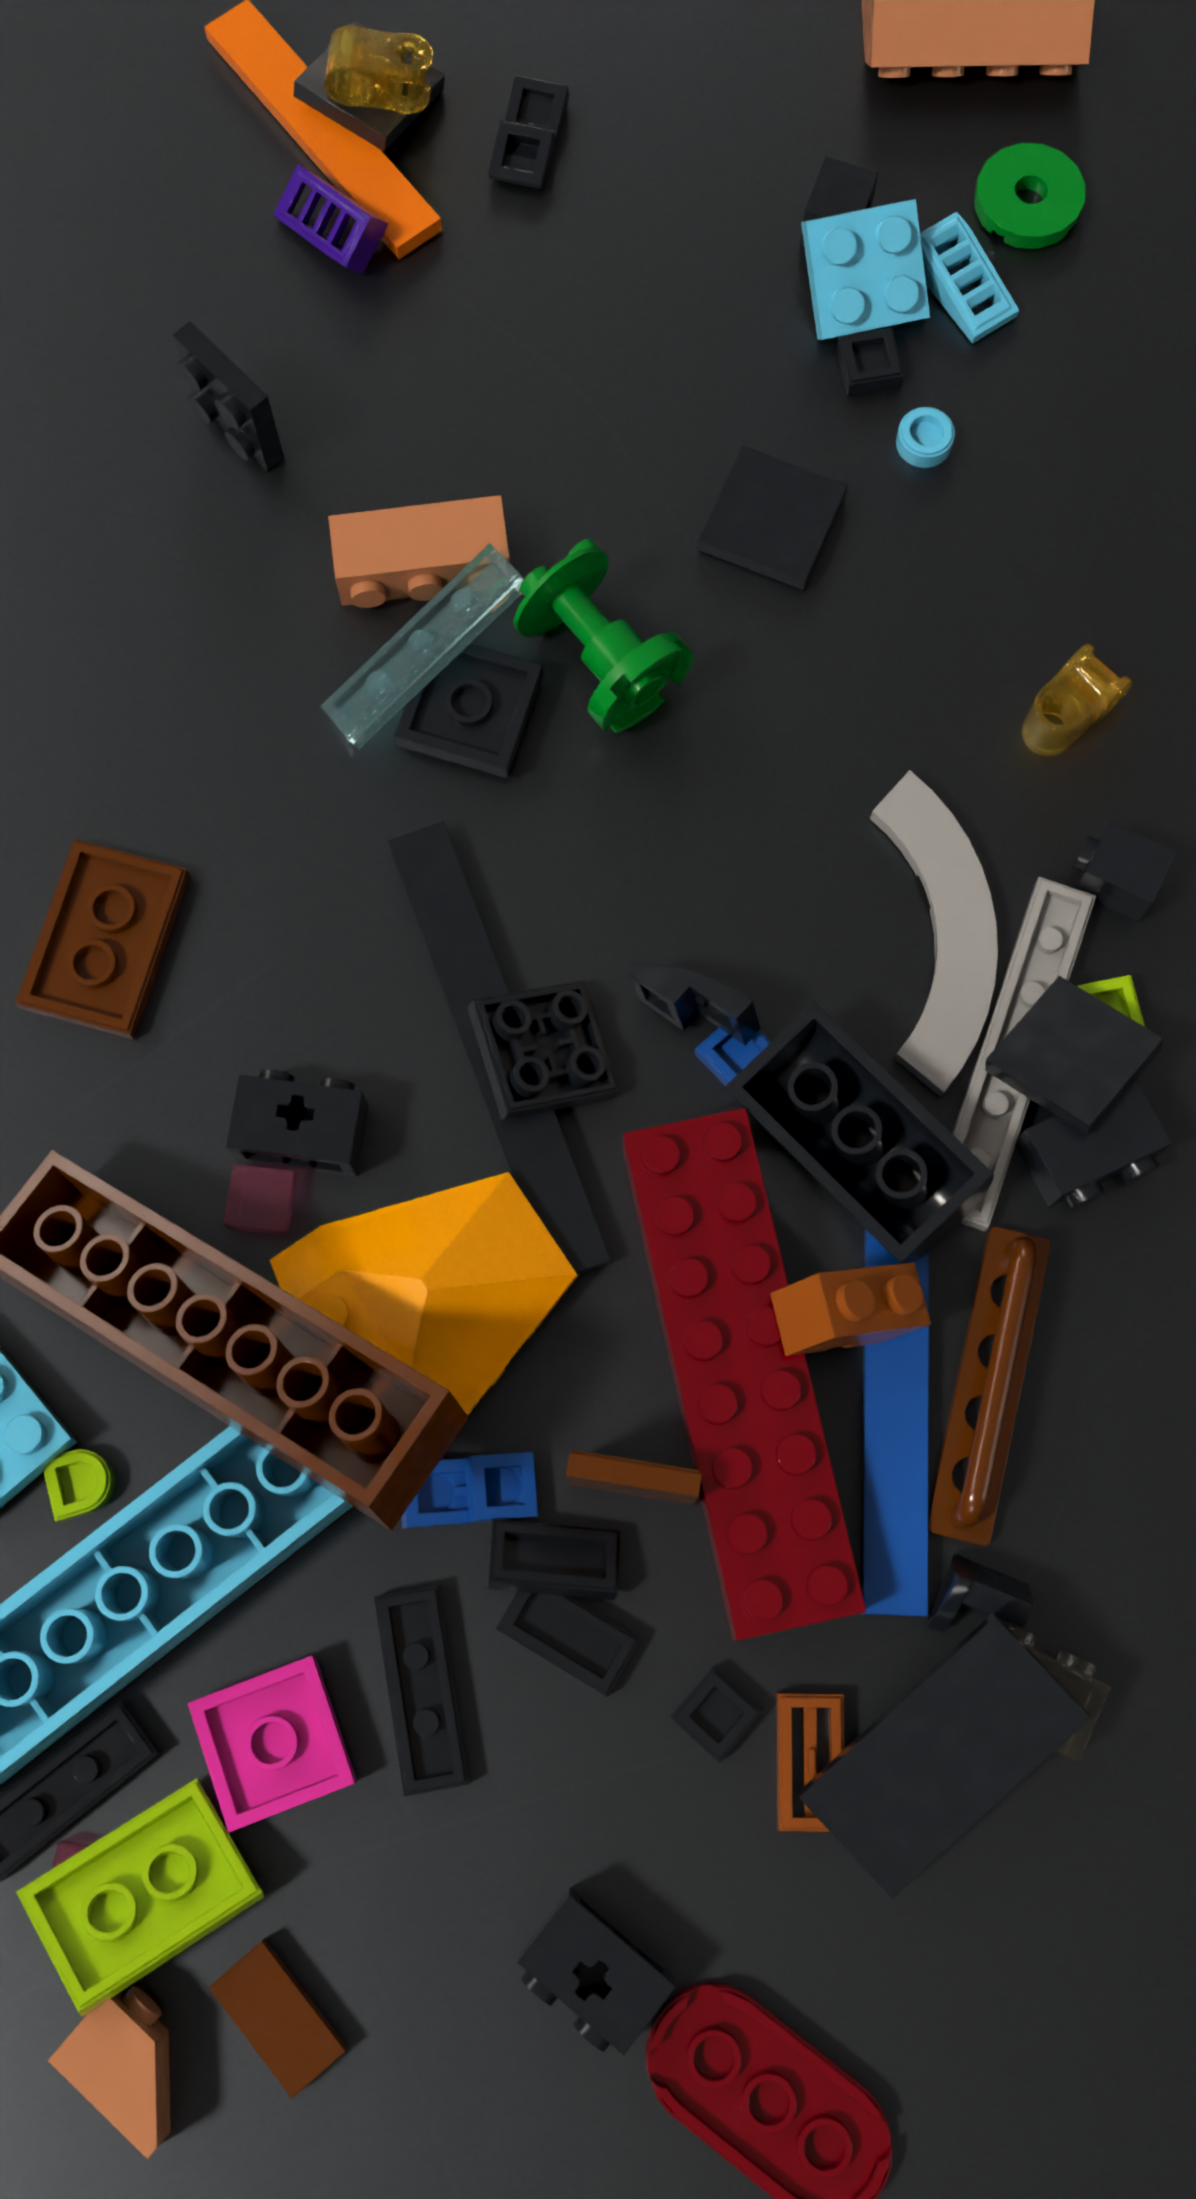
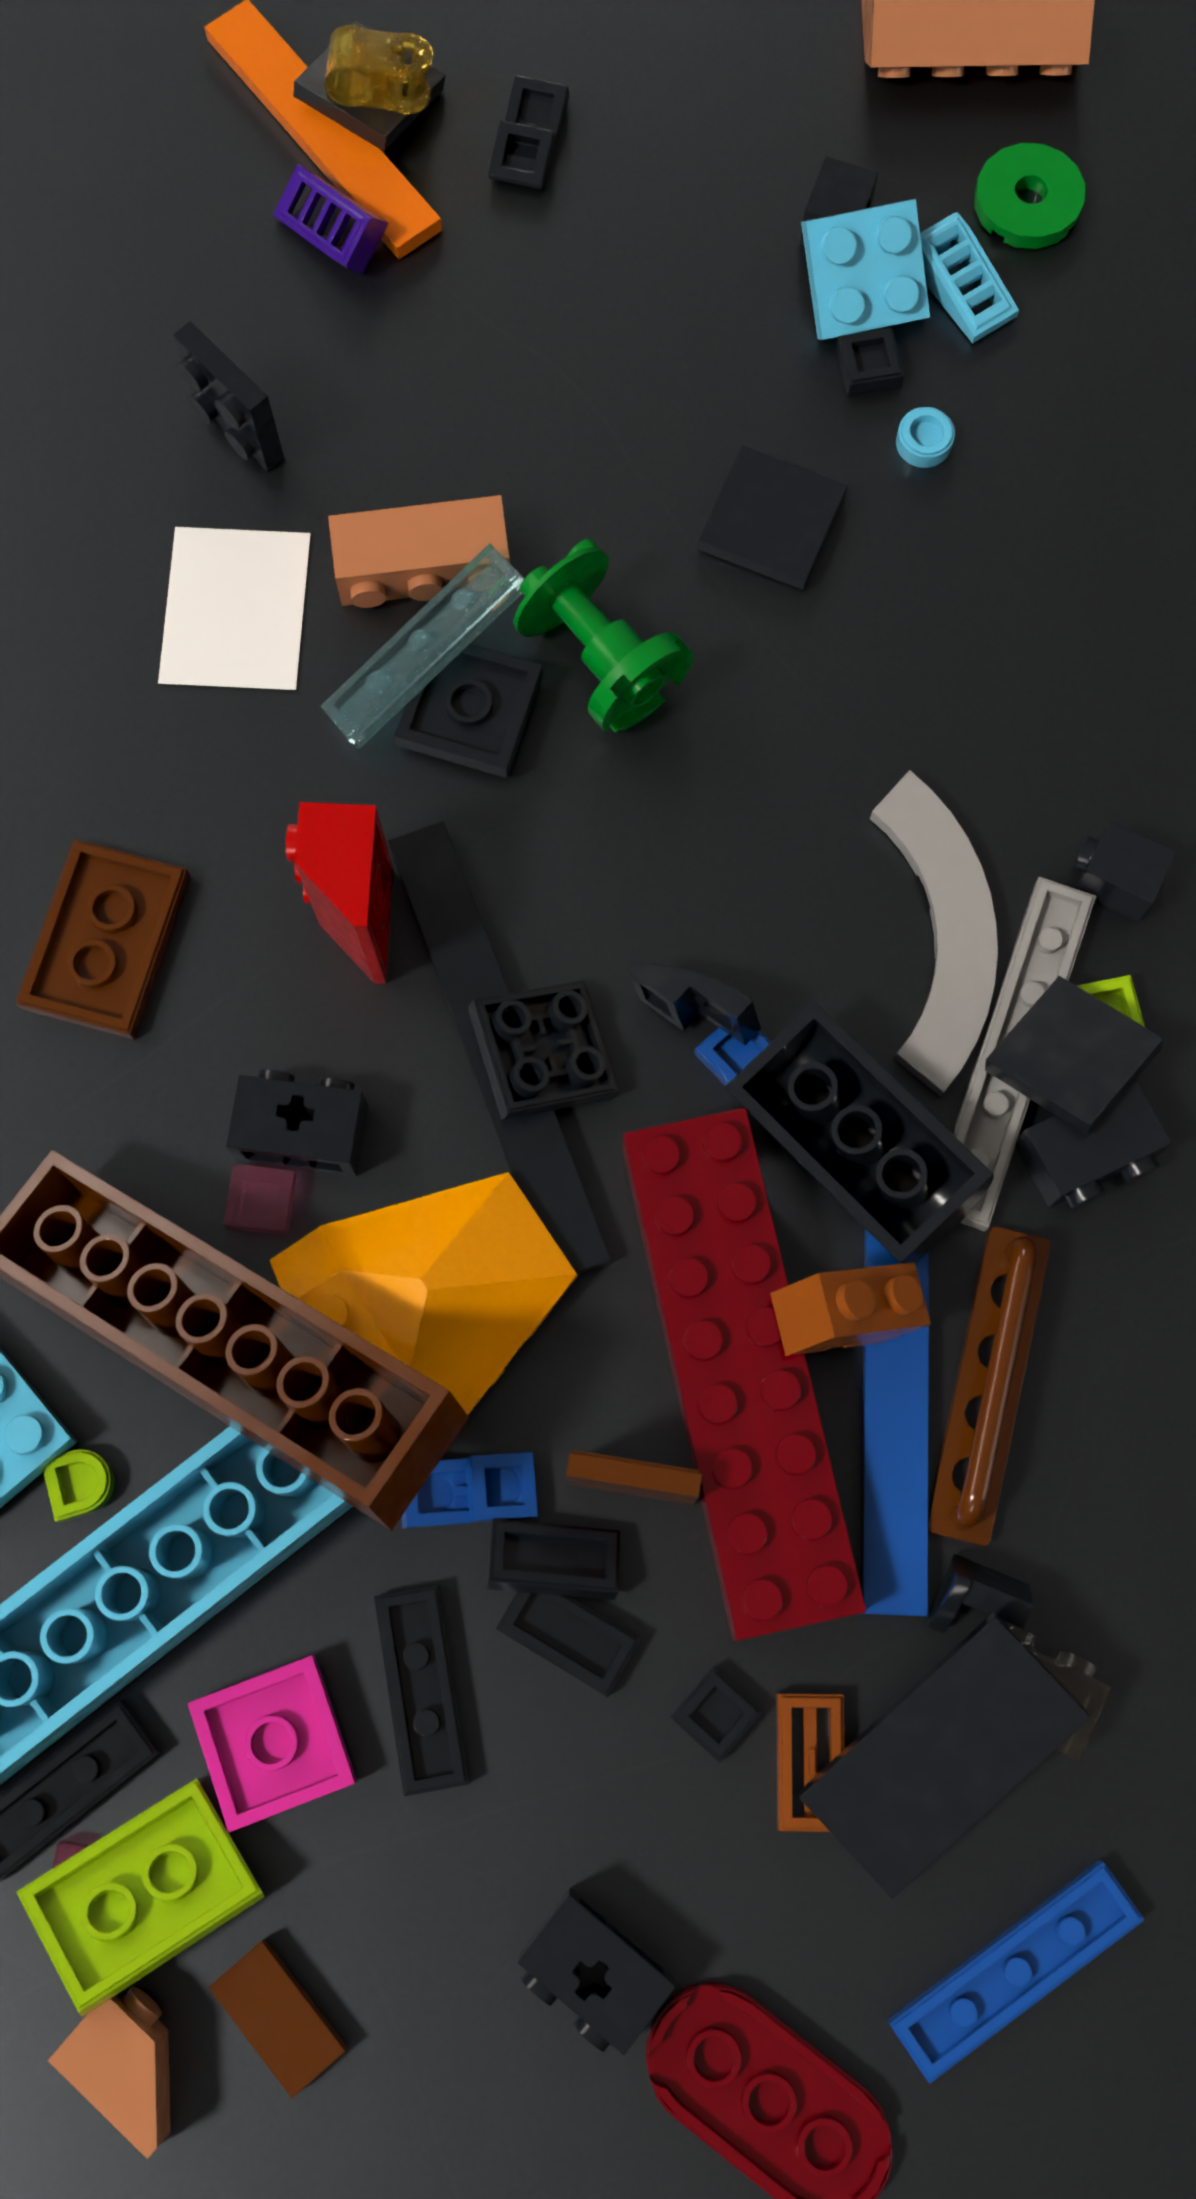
(234, 608): none -> white sticker
(346, 878): none -> red slope
(1014, 1970): none -> blue tile
(1078, 696): clear yellow piece -> none

